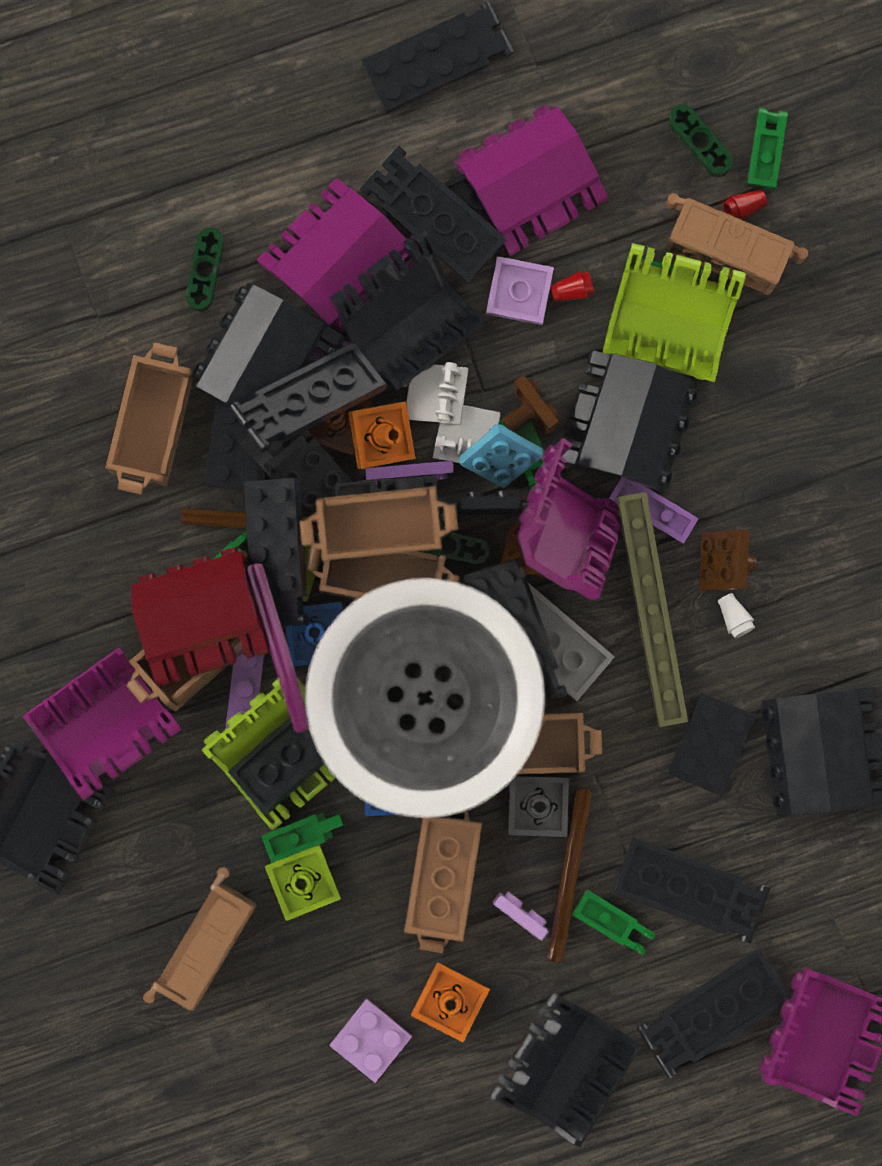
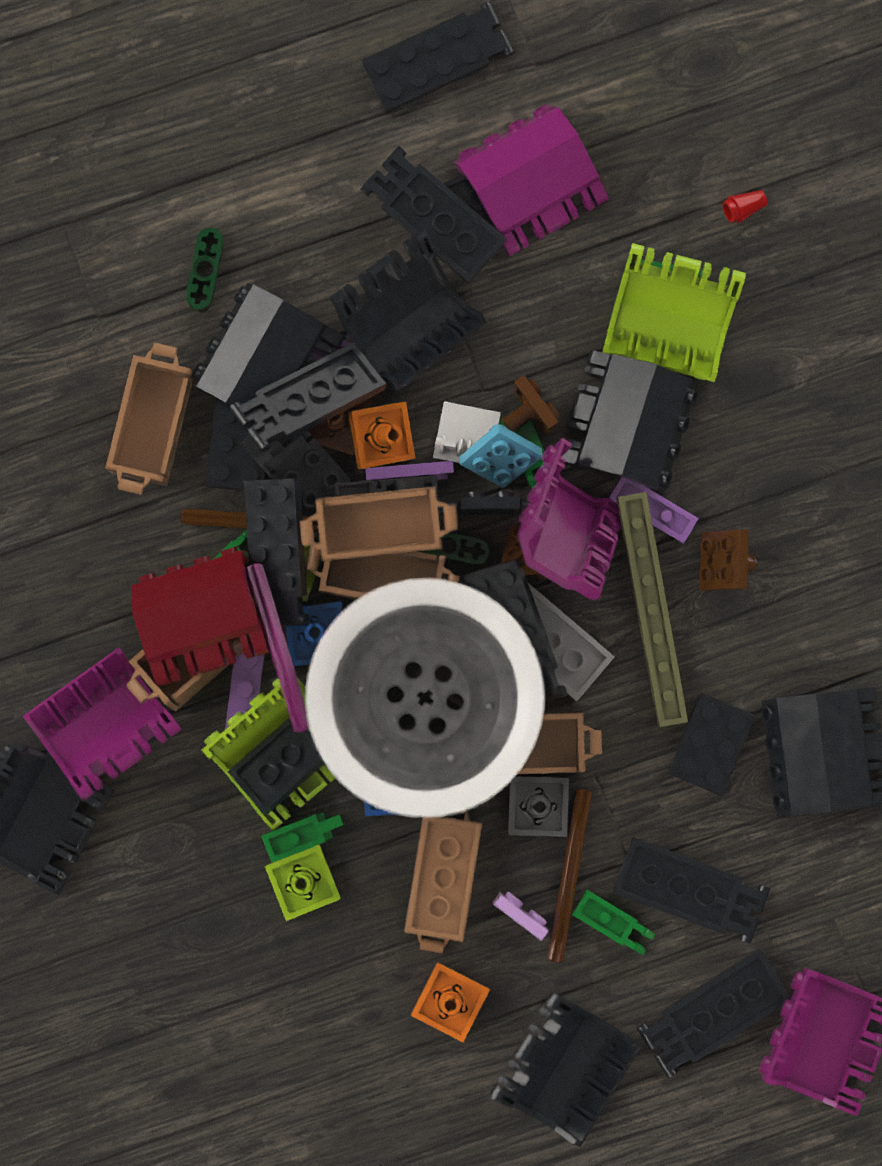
(204, 945): medium nougat container -> none
(332, 249): magenta hinge -> none
(370, 1040): lavender plate -> none
(438, 394): white hinge -> none
(519, 290): lavender plate -> none
(573, 287): red cone -> none
(680, 130): dark green beam -> none
(730, 243): medium nougat container -> none
(735, 616): white cone -> none
(766, 149): green plate -> none

